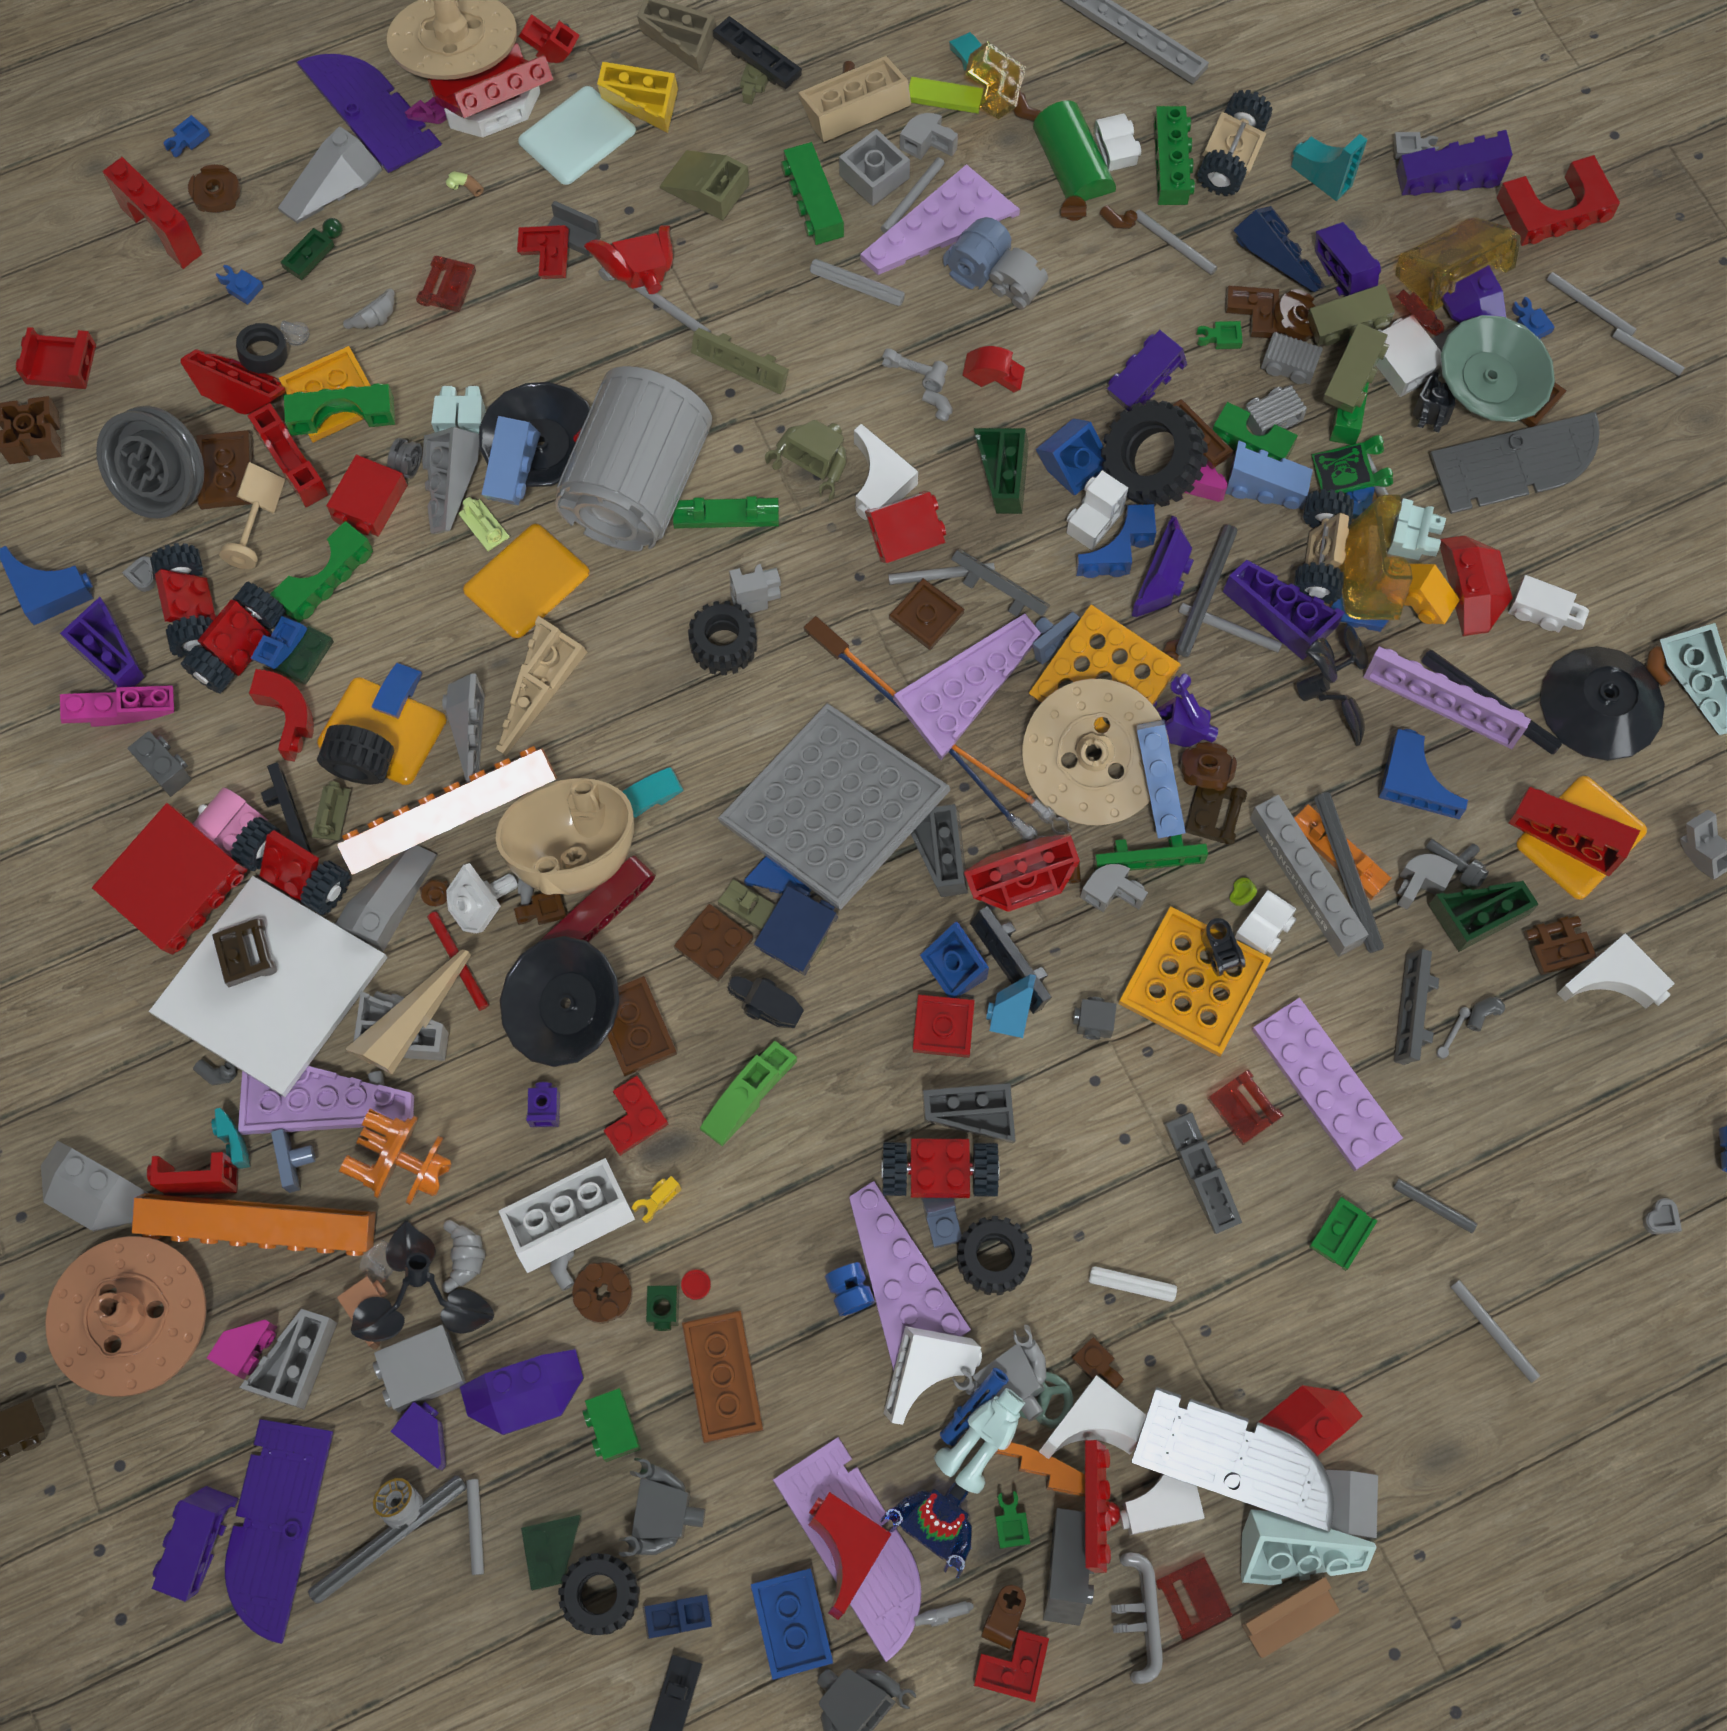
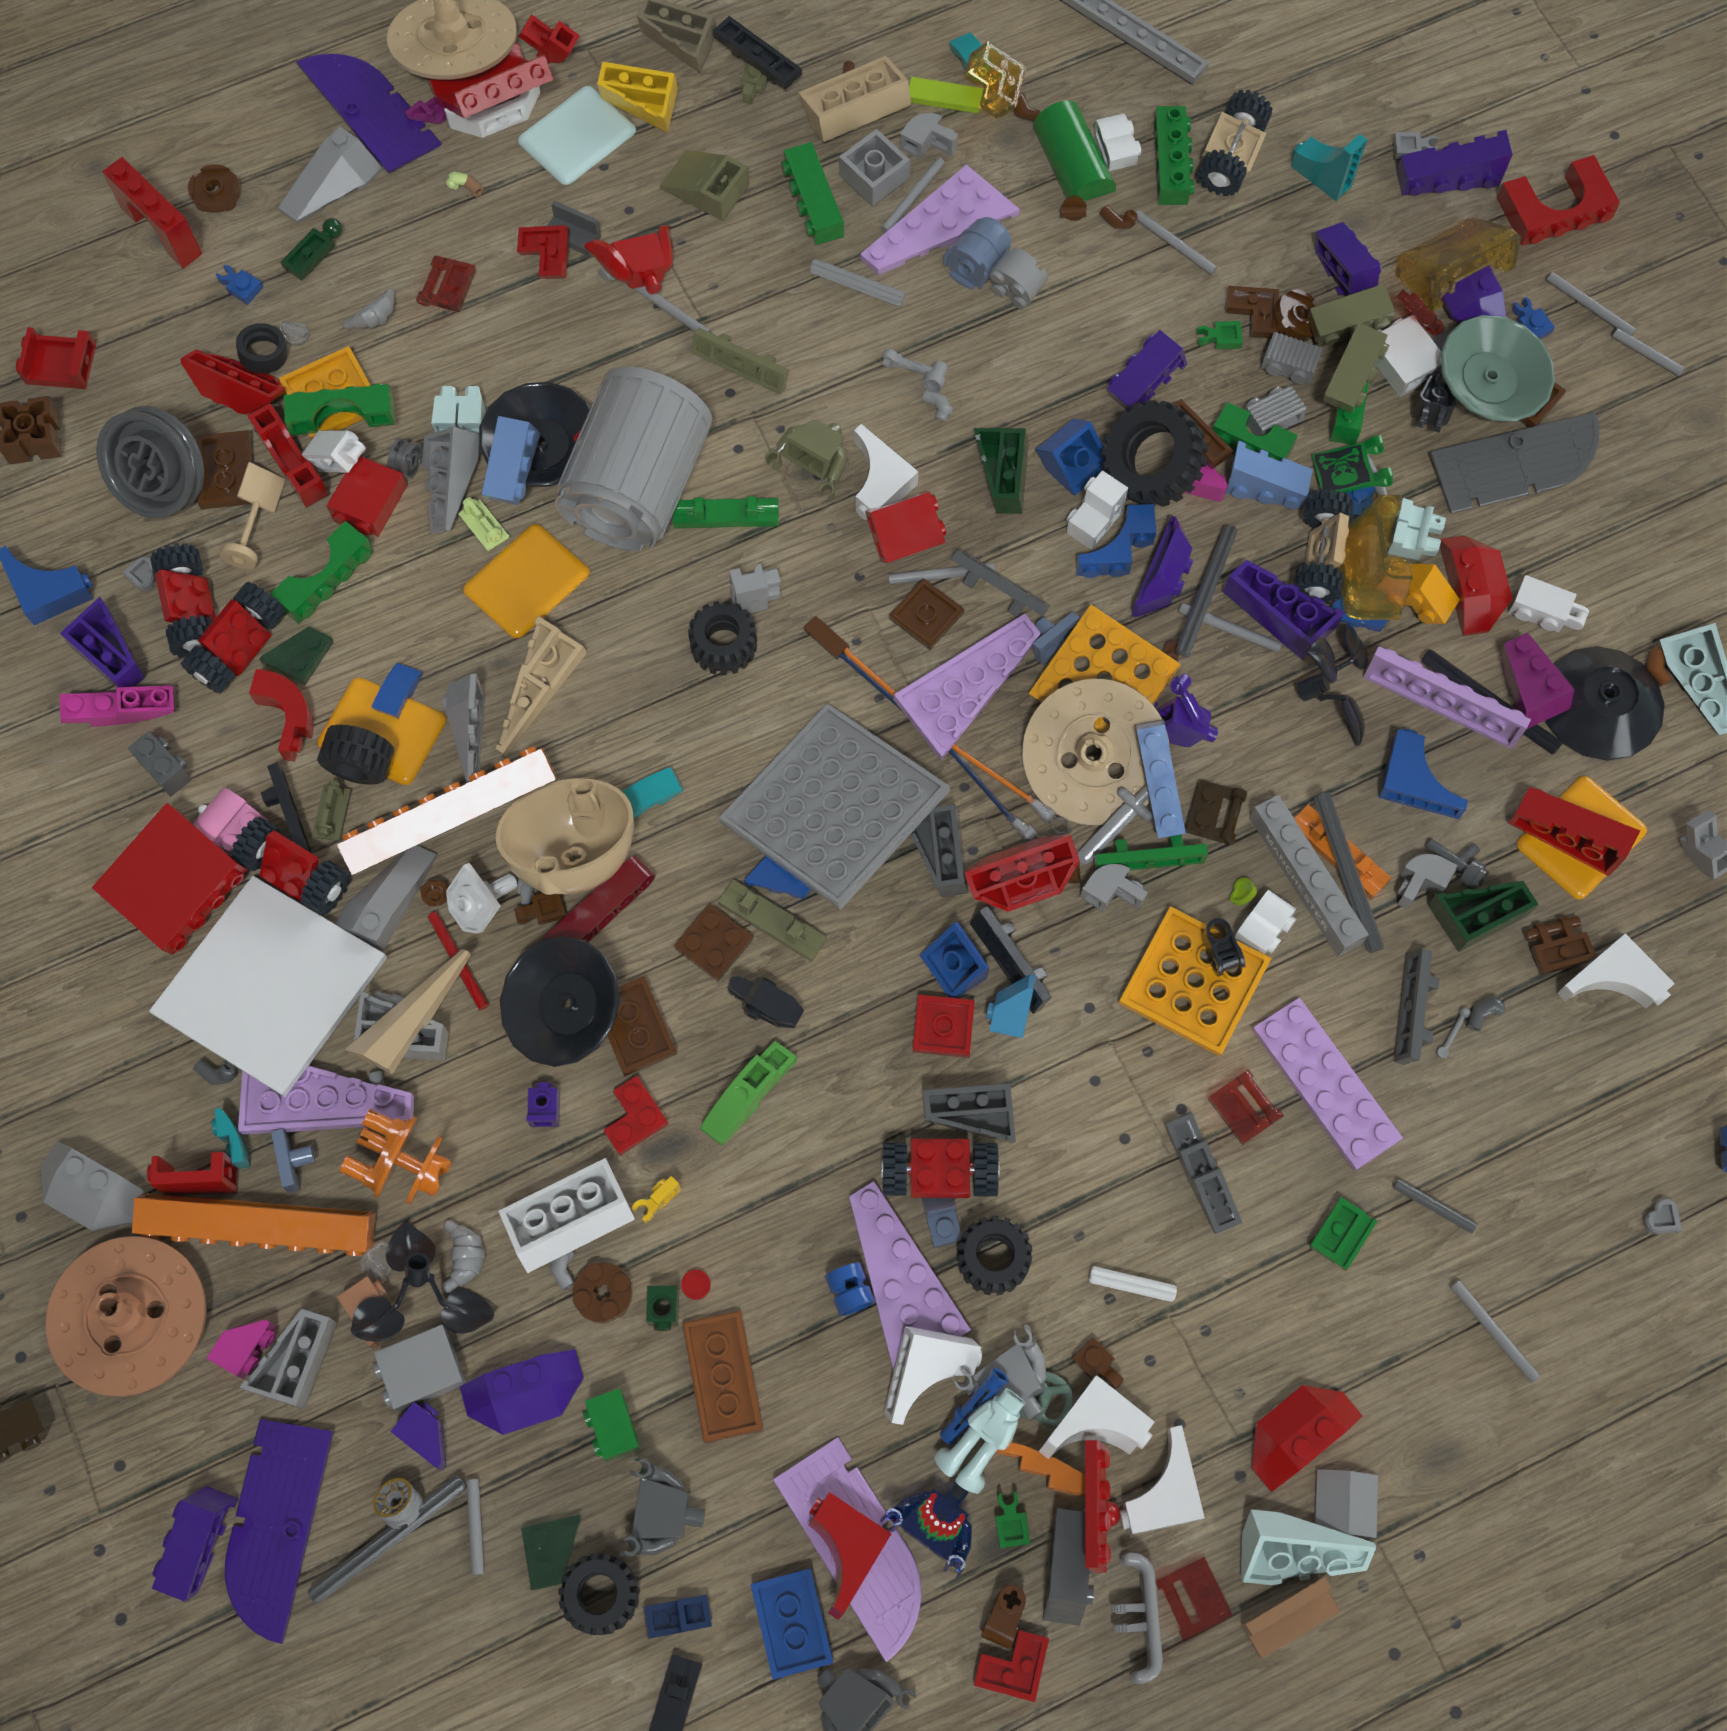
(188, 133): blue plate -> none
(235, 956): dark brown plate -> none
(276, 648): blue slope -> none
(334, 451): none -> white brick
(796, 929): dark blue panel -> none
(942, 1615): light grey piece -> none
(993, 364): red brick -> none
(1095, 1018): dark grey brick -> none
(1132, 806): none -> light grey sword
(1214, 777): reddish brown plate -> none
(1219, 1454): door -> none
(1267, 237): dark blue wedge -> none
(1534, 680): none -> magenta wedge

